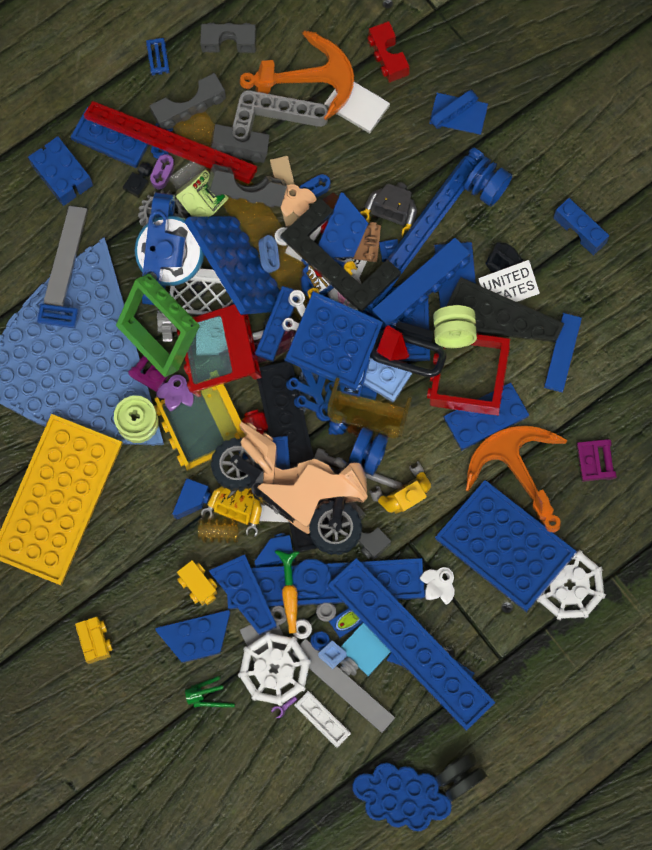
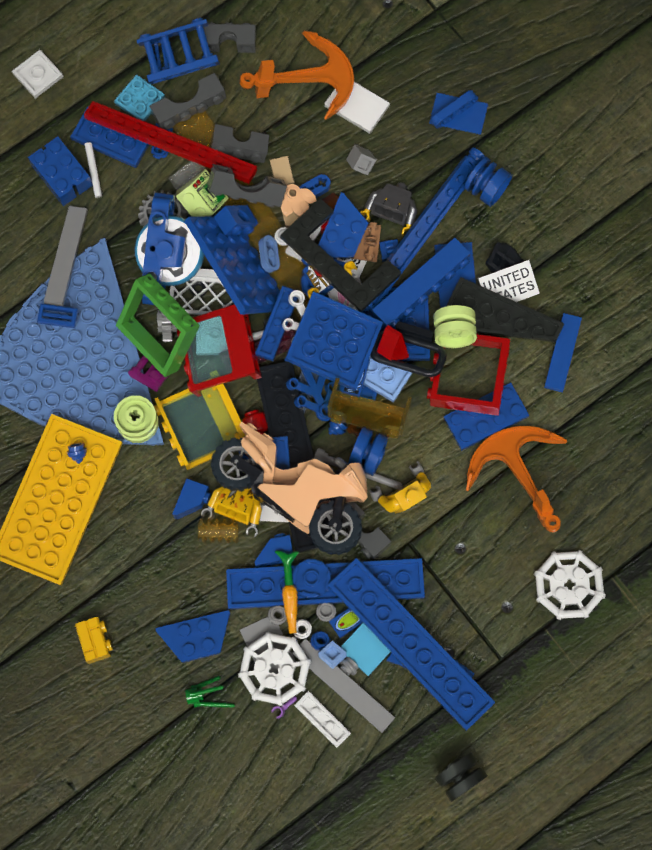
(37, 74): none -> white plate
(77, 452): none -> blue plate
(93, 170): none -> white bar
(136, 183): black plate -> none
(137, 98): none -> medium azure tile
(158, 170): medium lavender beam -> none
(175, 395): medium lavender plate -> none
(191, 64): none -> blue fence
(201, 588): yellow brick -> none
(236, 220): none -> blue brick
(242, 588): blue wing -> none
(274, 111): light grey beam -> none
(361, 159): none -> light grey panel
(393, 65): red arch -> none
(401, 797): blue plate -> none
(438, 587): white plate -> none
(505, 545): blue plate -> none
(590, 233): blue arch -> none
(590, 462): magenta plate -> none

